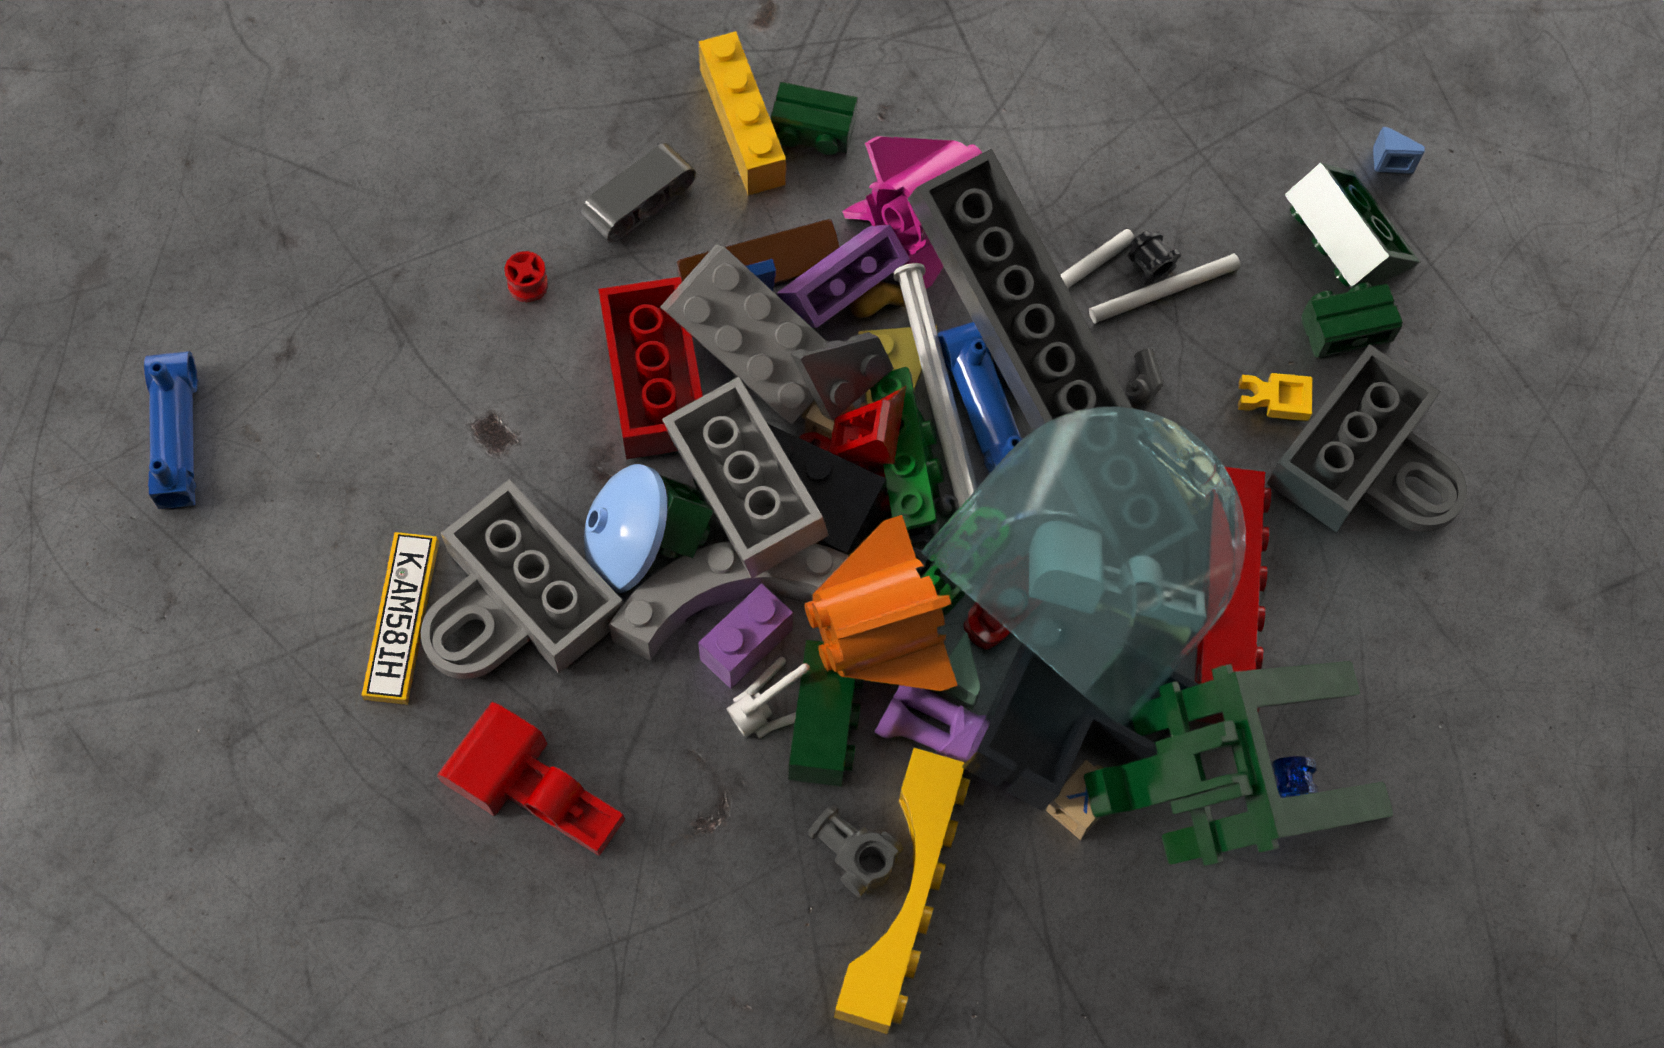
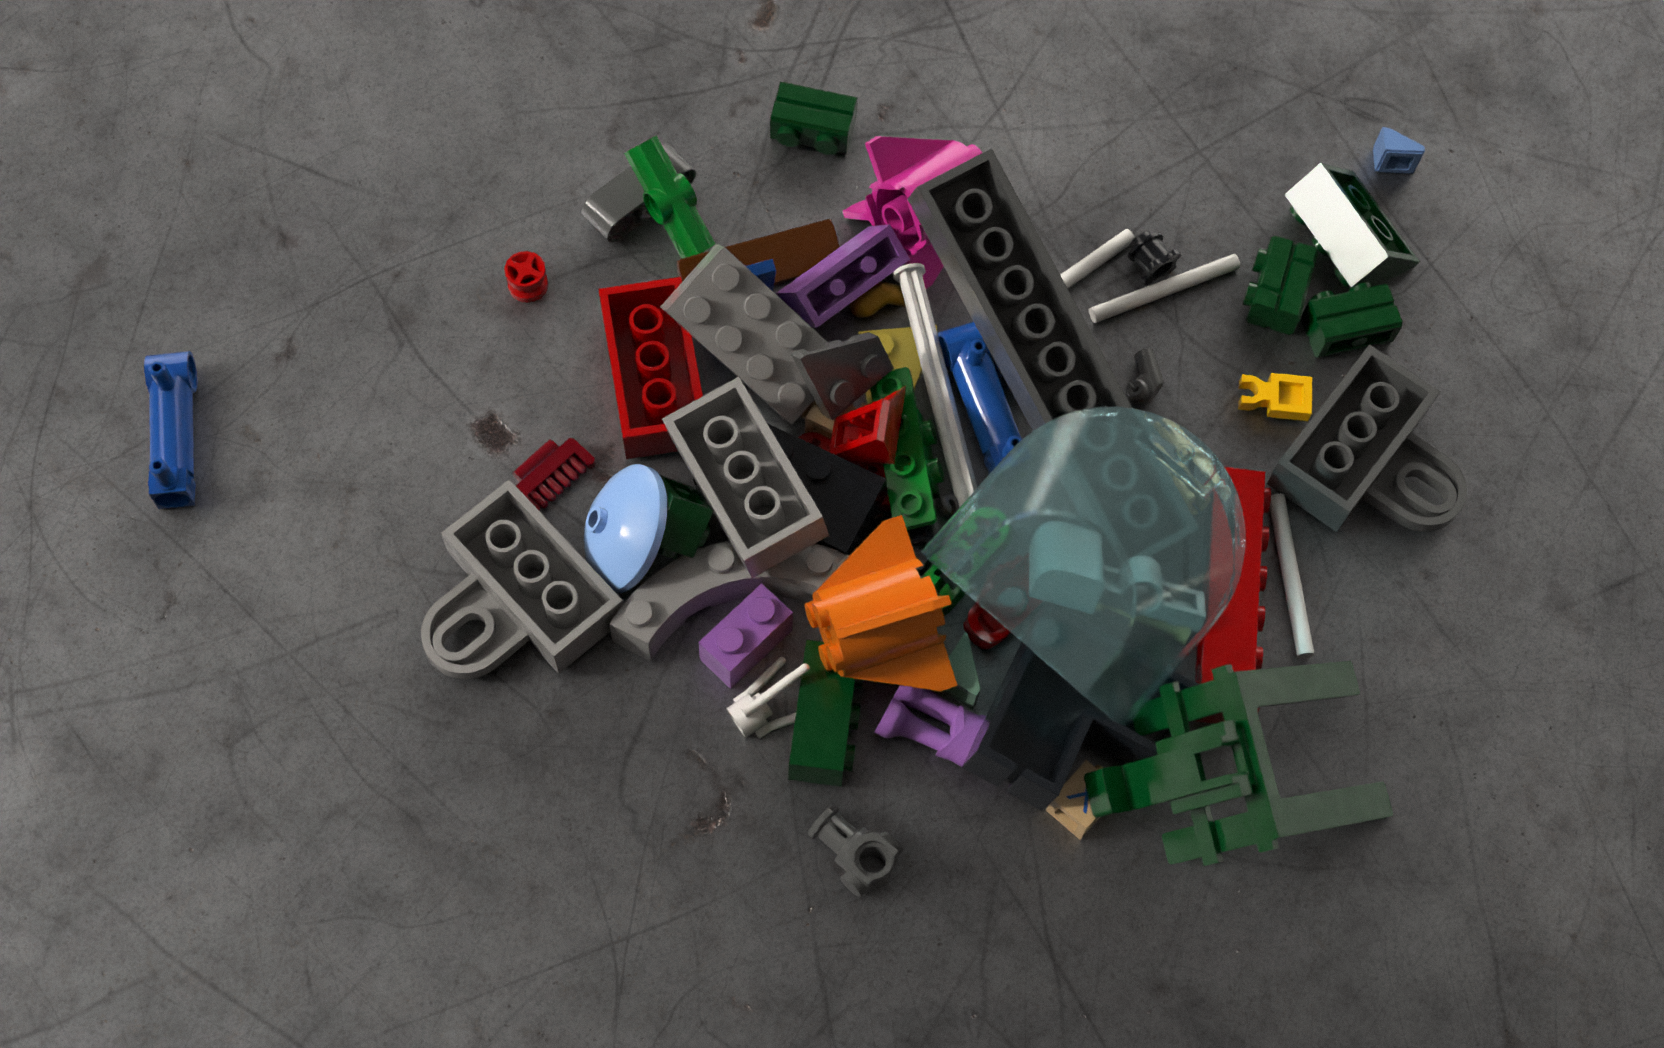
(400, 618): tile -> none
(501, 764): red plate -> none
(547, 463): none -> dark red piece
(669, 198): none -> green piece
(742, 113): yellow brick -> none
(875, 978): yellow arch -> none
(1281, 284): none -> dark green brick
(1291, 577): none -> white bar
(1295, 775): clear blue wheel -> none

